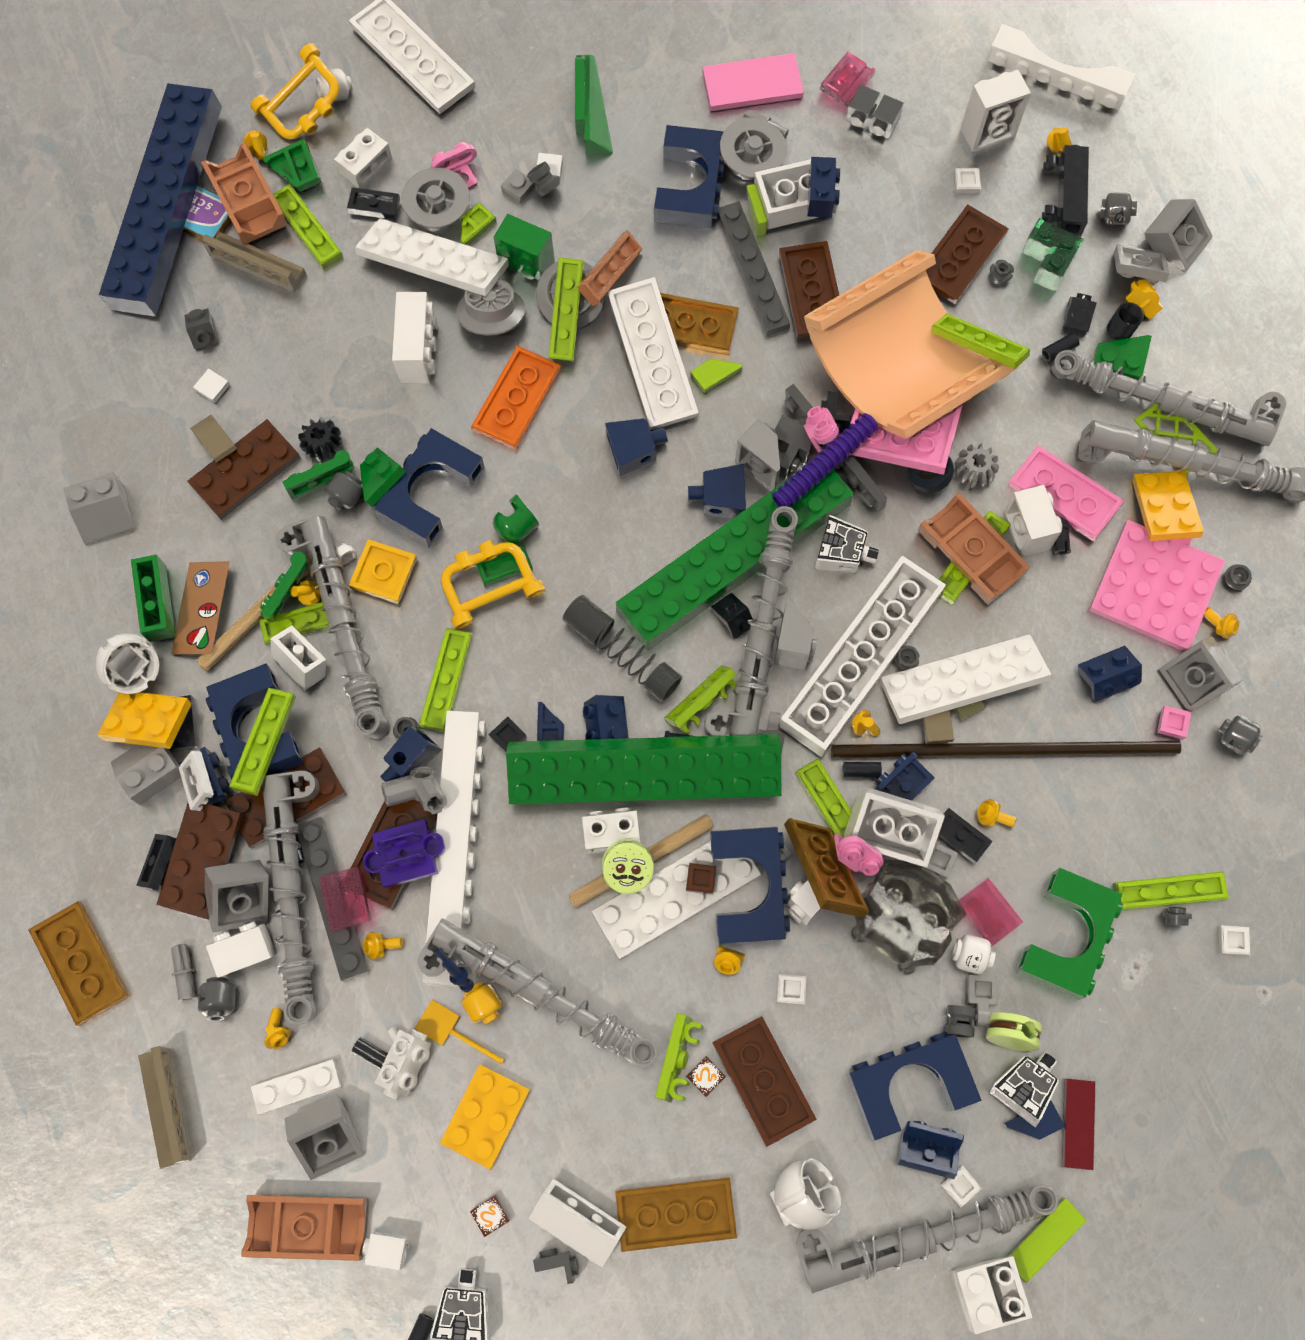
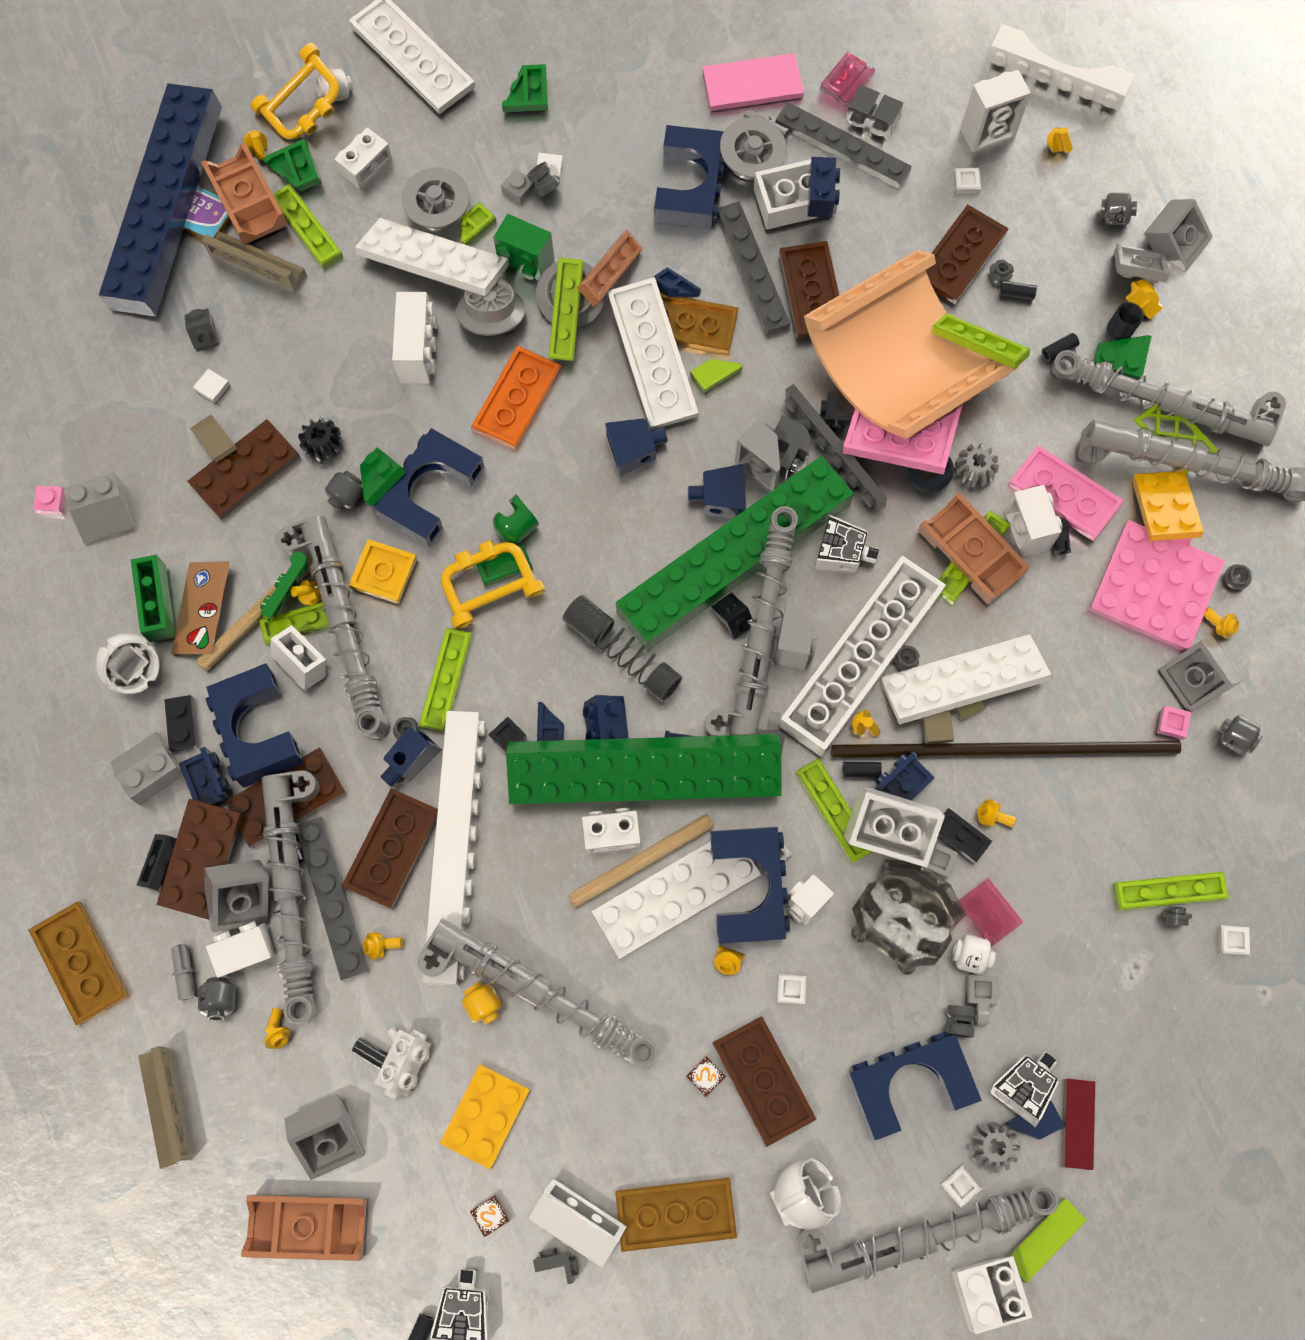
(49, 500): none -> bright pink plate
(145, 719): yellow plate -> none
(195, 780): white tile -> none
(262, 741): lime tile -> none
(296, 1087): white plate -> none
(318, 475): green plate -> none
(345, 553): white hinge -> none
(345, 899): clear pink plate -> none
(373, 203): black plate -> none
(385, 1250): white brick -> none
(404, 853): dark purple piece -> none
(419, 786): light grey piece -> none
(439, 1023): yellow piece -> none
(457, 160): bright pink bracket -> none
(458, 975): dark blue piece -> none
(528, 90): none -> green wing
(589, 107): green wedge -> none
(627, 866): yellowish green head -> none
(675, 285): none -> dark blue tile
(676, 1058): lime plate -> none
(701, 698): lime plate -> none
(701, 878): reddish brown tile -> none
(756, 210): lime tile -> none
(820, 426): bright pink bracket -> none
(825, 461): dark purple piece -> none
(827, 876): pearl gold tile -> none
(843, 145): none -> dark grey plate
(858, 854): bright pink bracket -> none
(930, 1149): dark blue bracket -> none
(993, 1158): none -> light grey gear
(1014, 1031): yellowish green head -> none
(1018, 290): none -> black axle
(1055, 250): clear green brick -> none
(1072, 189): black brick -> none
(1080, 312): black bracket -> none
(1098, 909): green arch -> none
(1111, 673): dark blue bracket -> none

